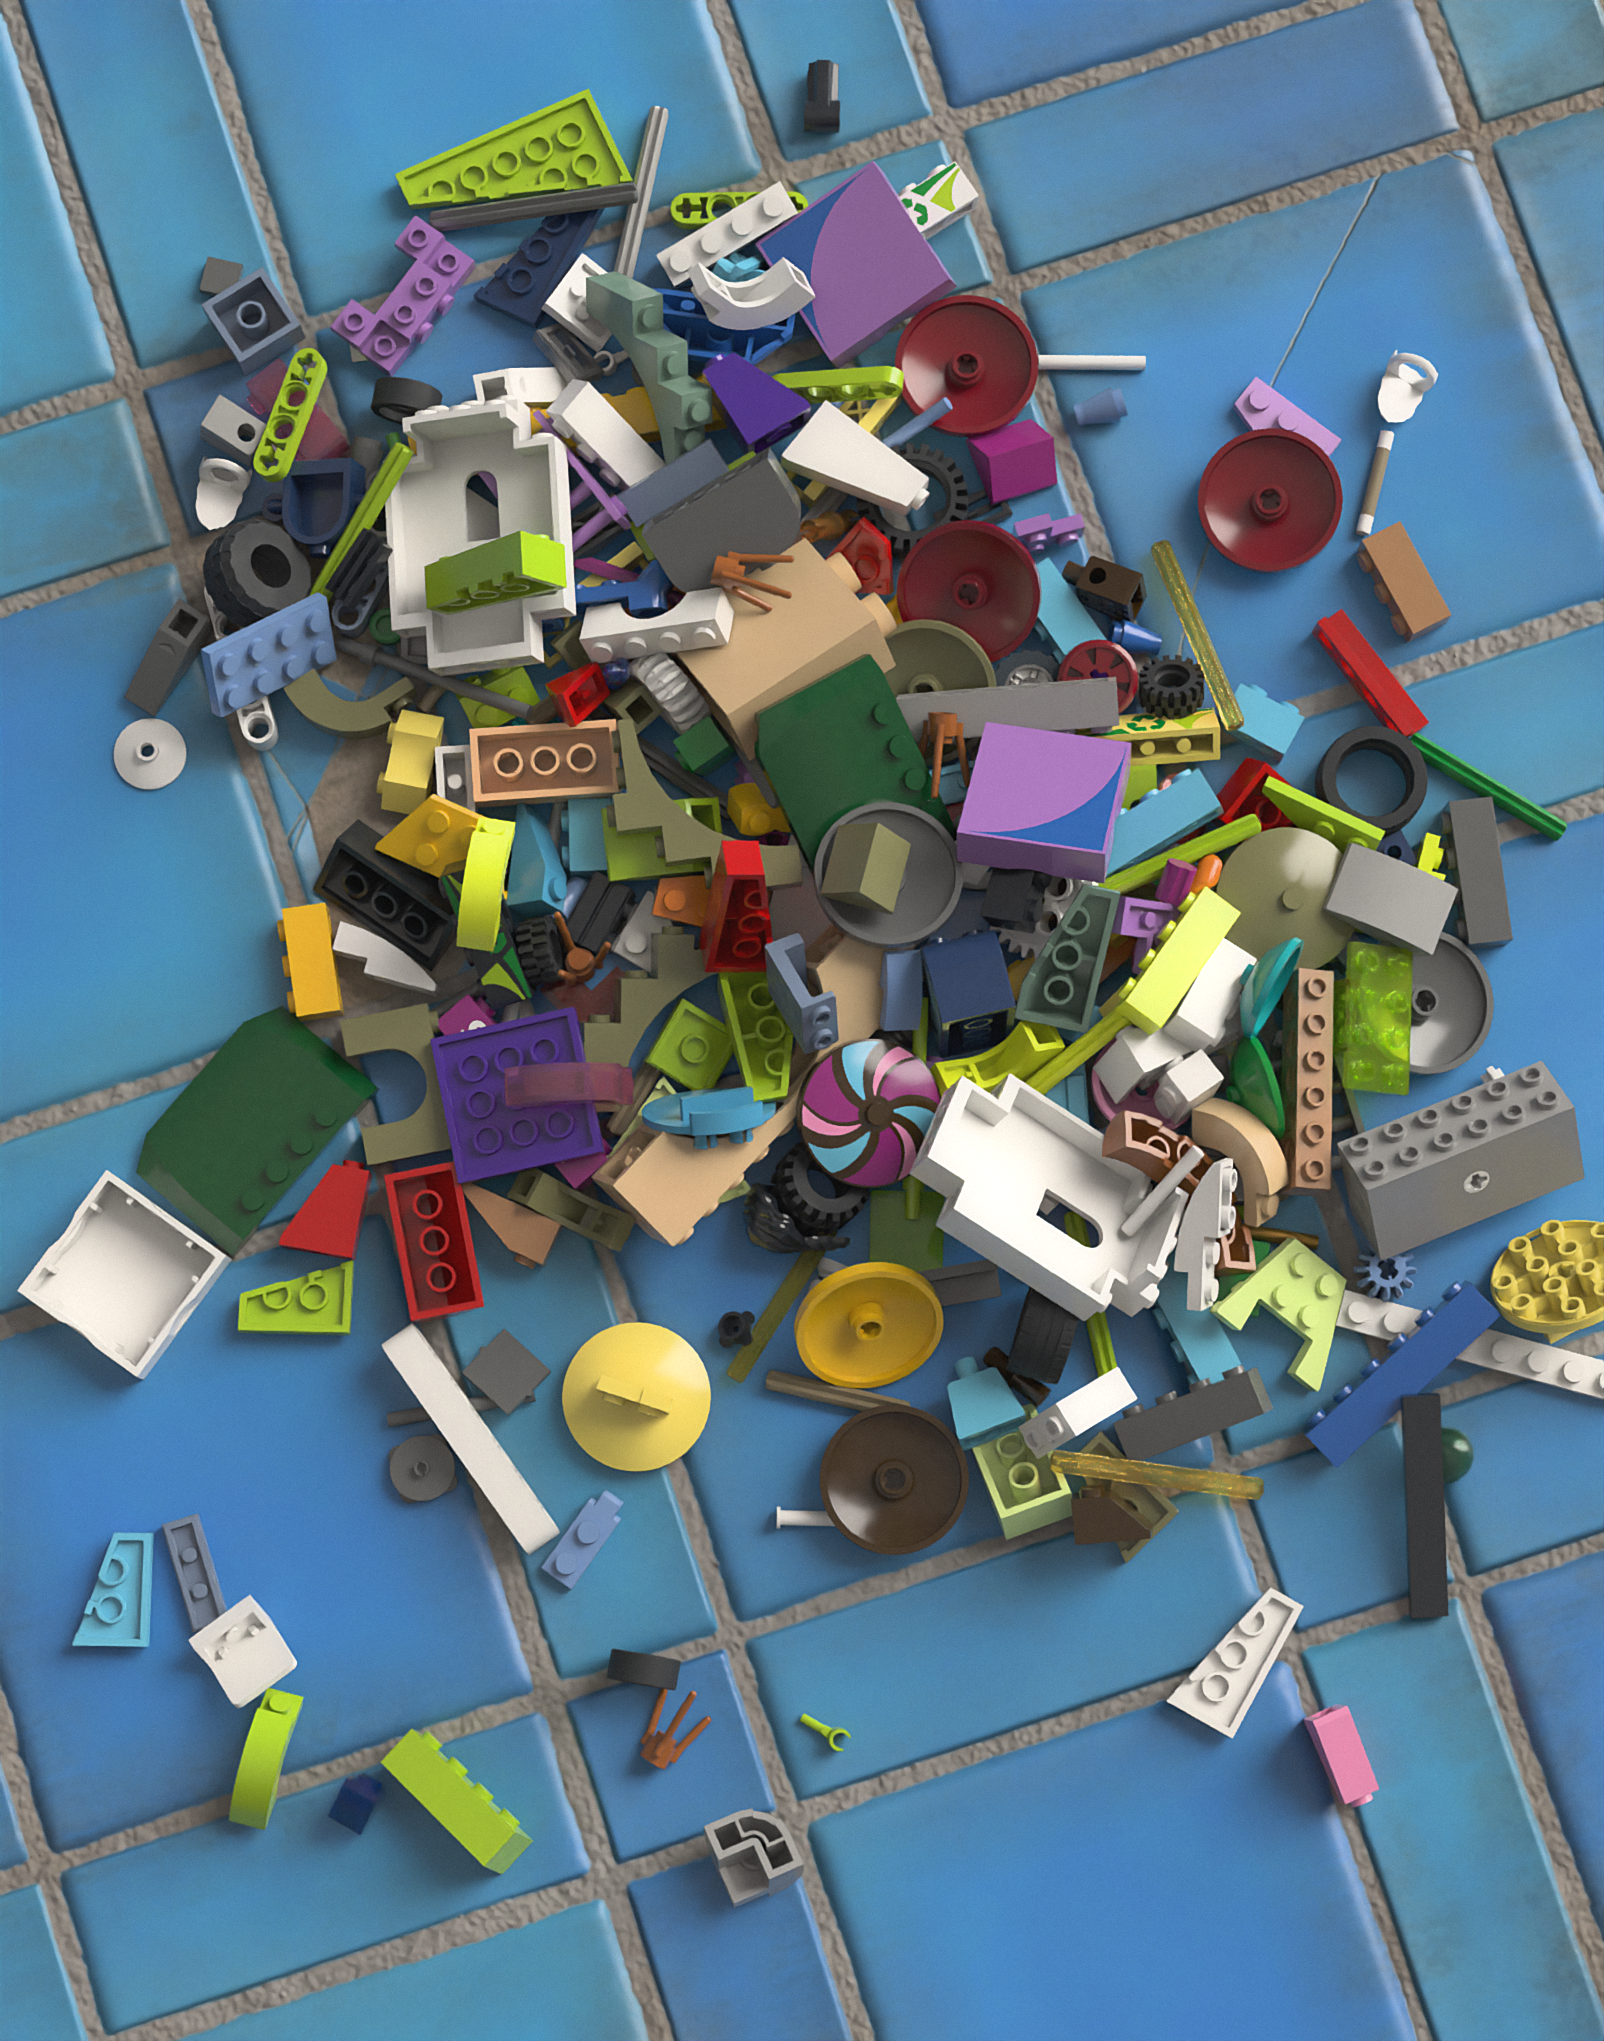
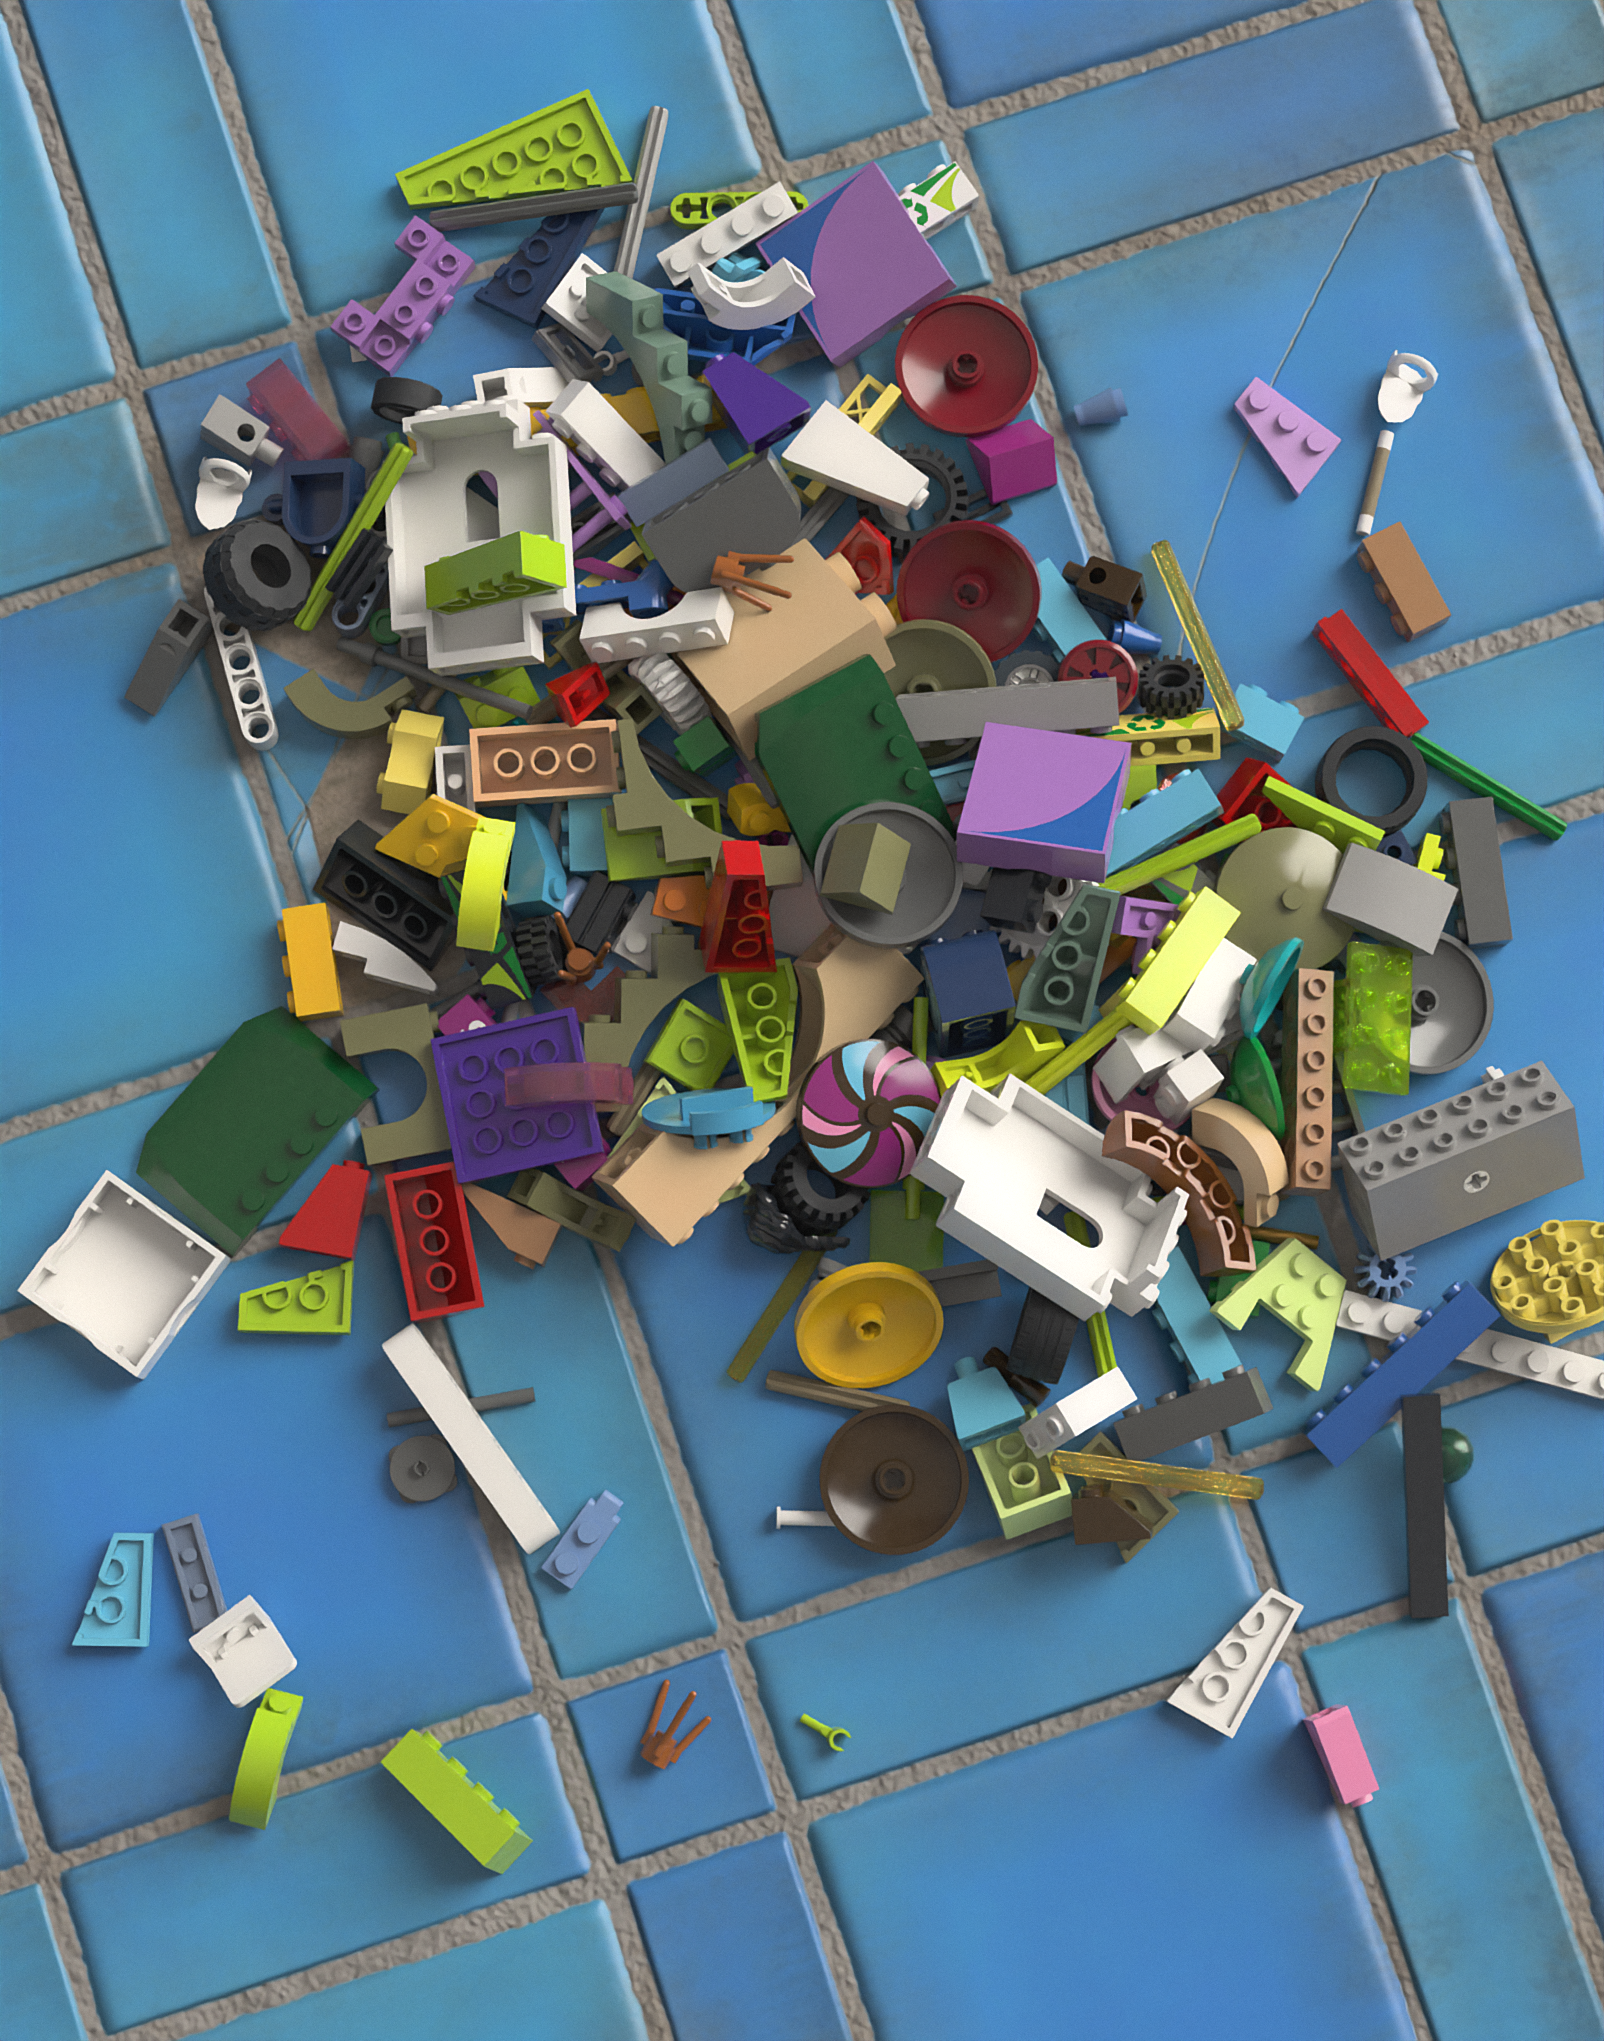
(159, 768): white dish -> none
(219, 276): dark grey tile -> none
(253, 321): sand blue brick -> none
(268, 654): medium blue plate -> none
(286, 414): lime beam -> none
(357, 1802): clear blue slope -> none
(506, 1372): dark grey piece -> none
(617, 672): clear blue arm -> none
(636, 1397): light yellow bracket -> none
(643, 1669): black tyre -> none
(728, 1325): black plate -> none
(753, 1855): light grey brick -> none
(808, 1017): sand blue panel -> none
(822, 105): black piece -> none
(829, 525): clear orange pin -> none
(845, 384): lime beam -> none
(902, 990): medium blue slope -> none
(918, 423): medium blue bar -> none
(941, 729): dark orange plant -> none
(1042, 532): medium lavender plate -> none
(1085, 362): white bar -> none
(1162, 1190): white bar -> none
(1175, 881): magenta piece -> none
(1205, 1219): white slope -> none
(1207, 873): orange arm -> none
(1270, 500): dark red dish -> none

